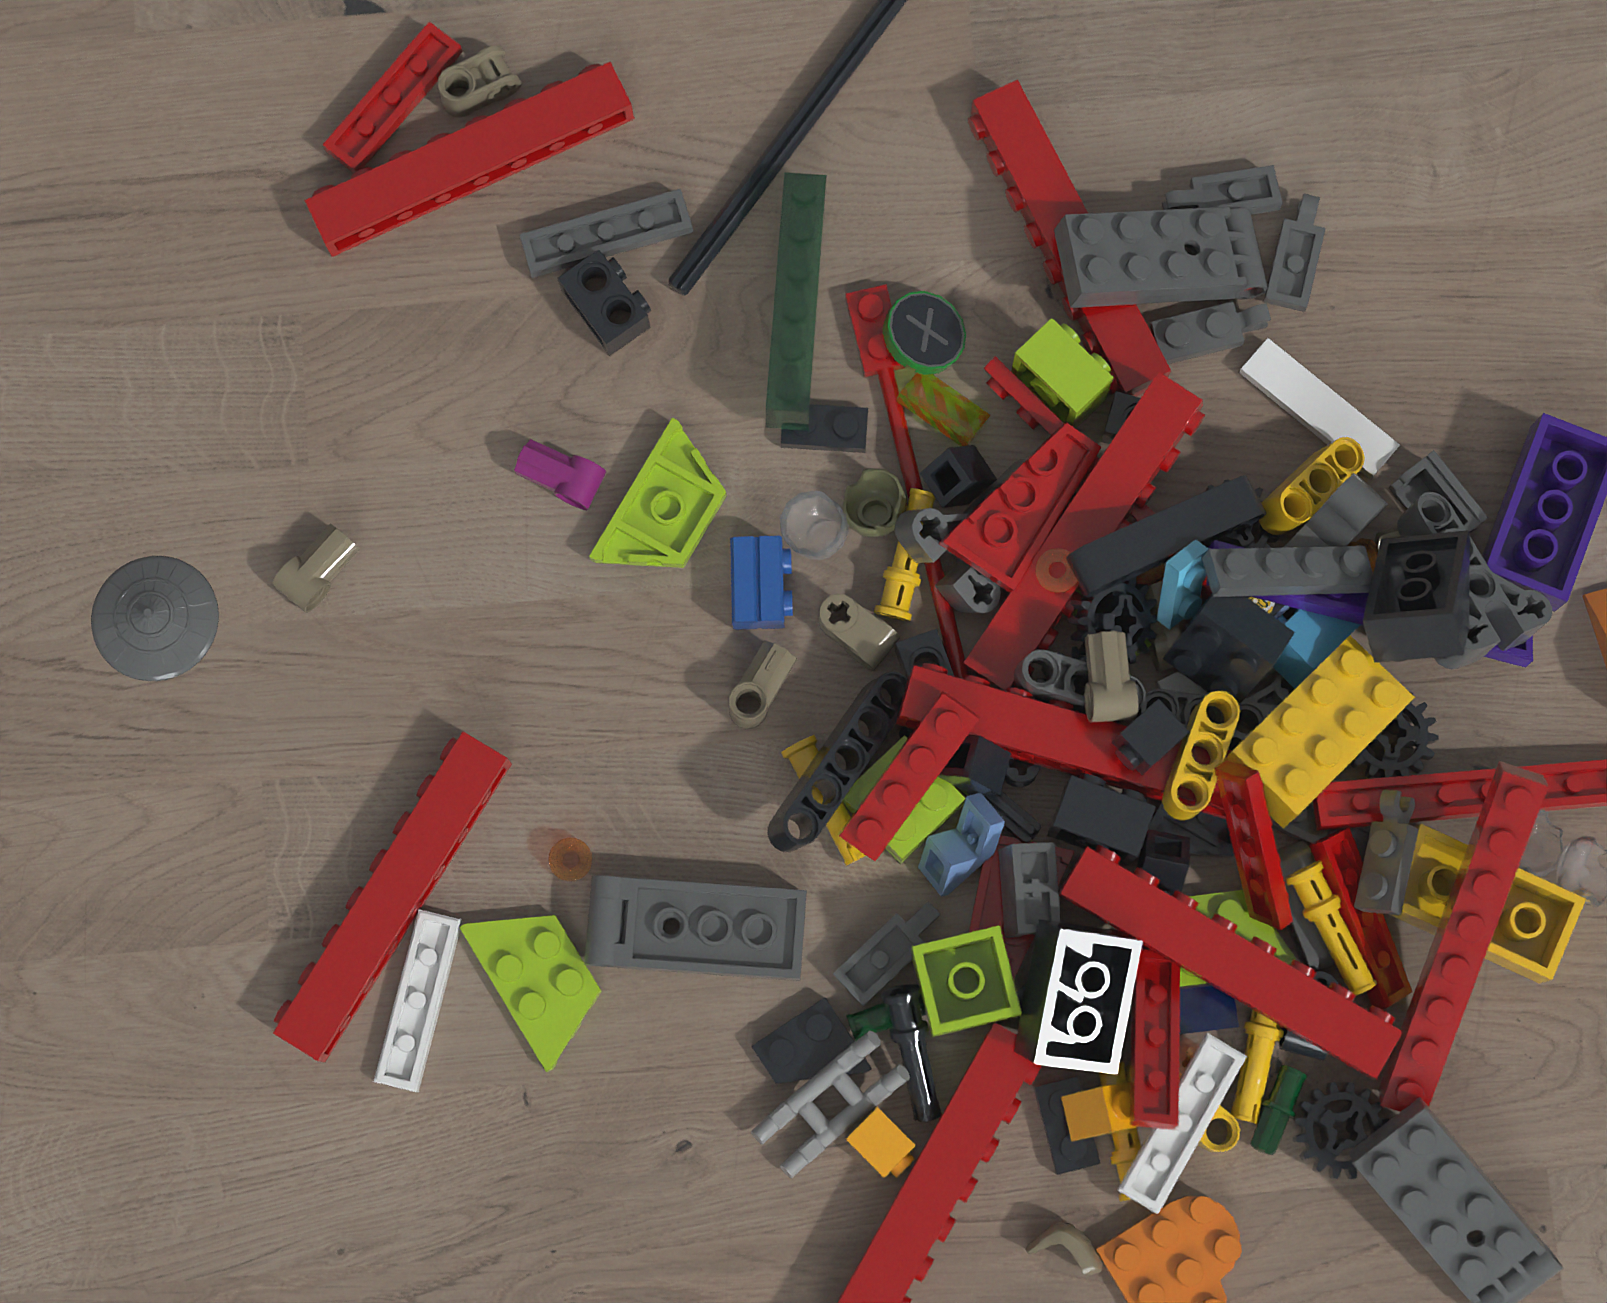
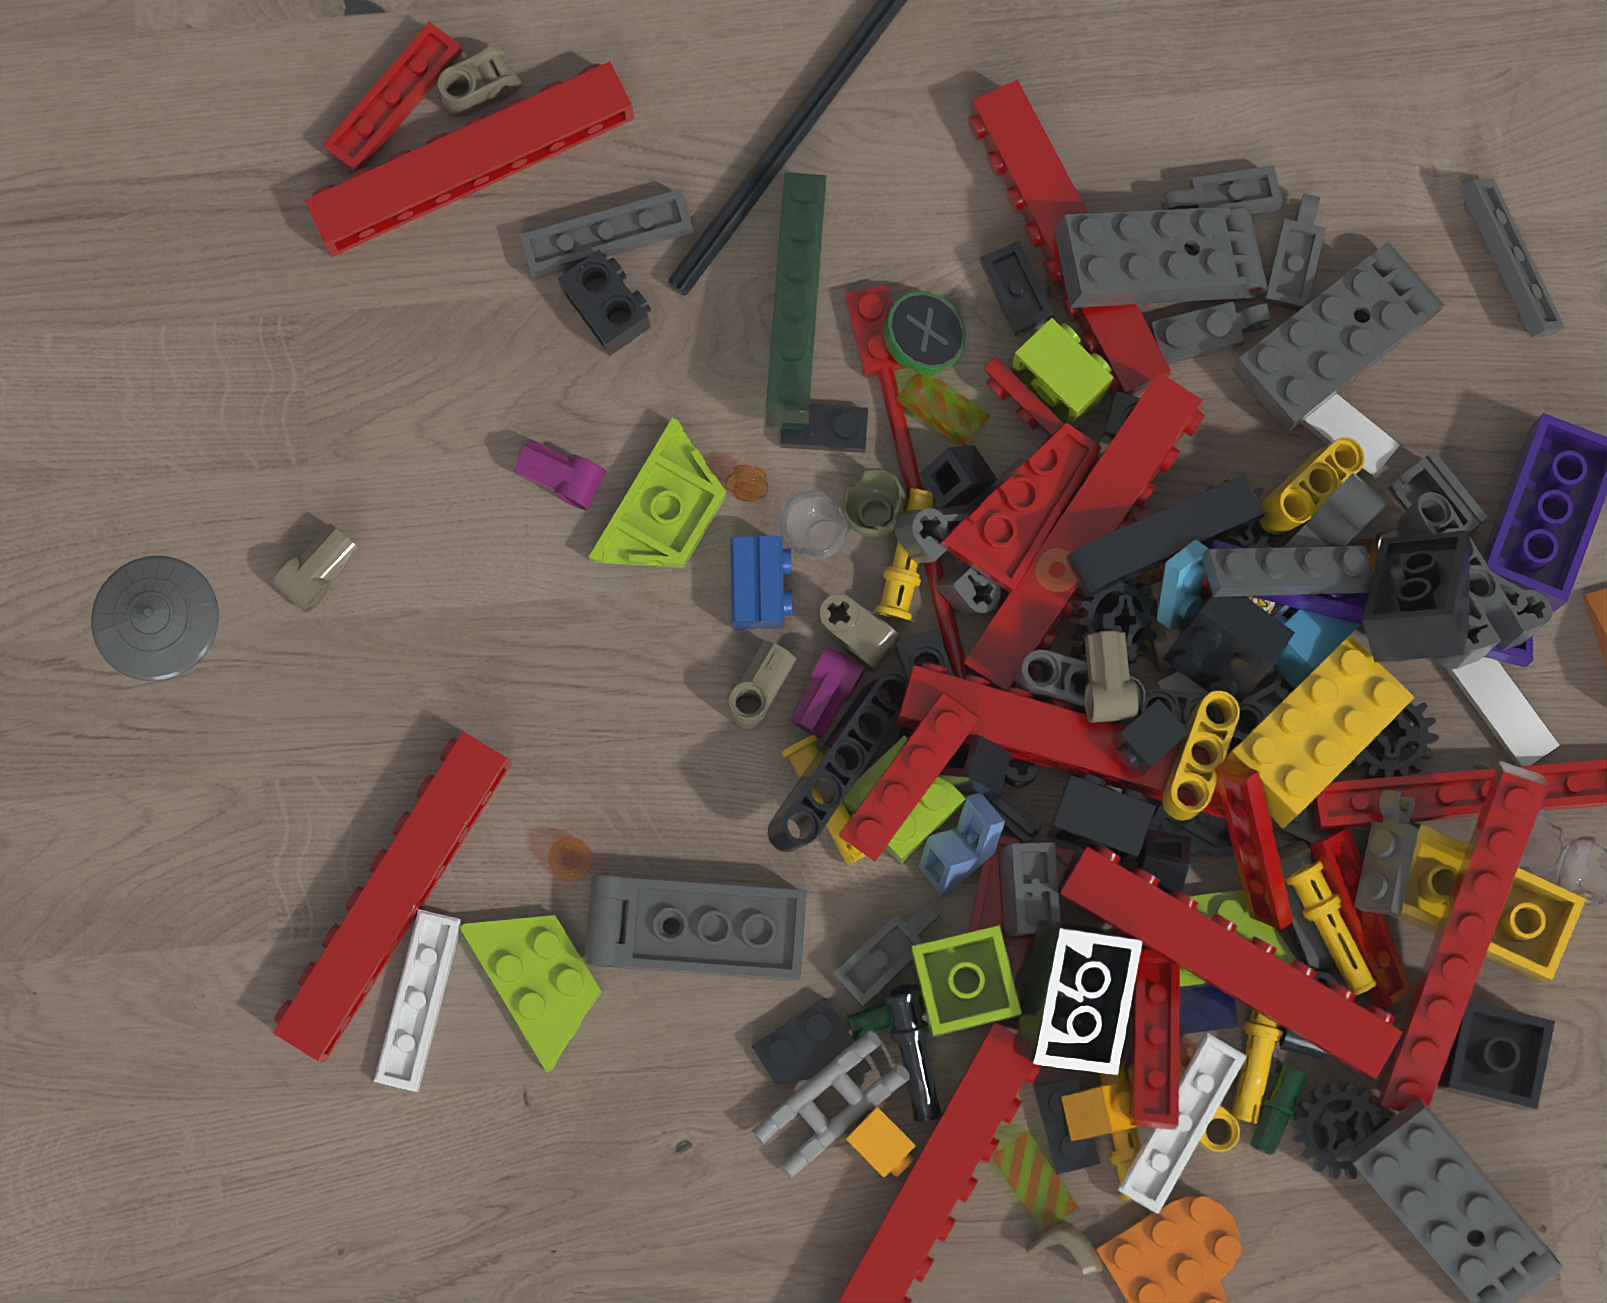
(747, 483): none -> clear orange plate
(831, 683): none -> magenta piece
(1017, 288): none -> black plate
(1034, 1181): none -> clear neon green tile
(1324, 344): none -> dark grey hinge
(1498, 1056): none -> black brick
(1505, 710): none -> white tile
(1516, 268): none -> dark grey plate

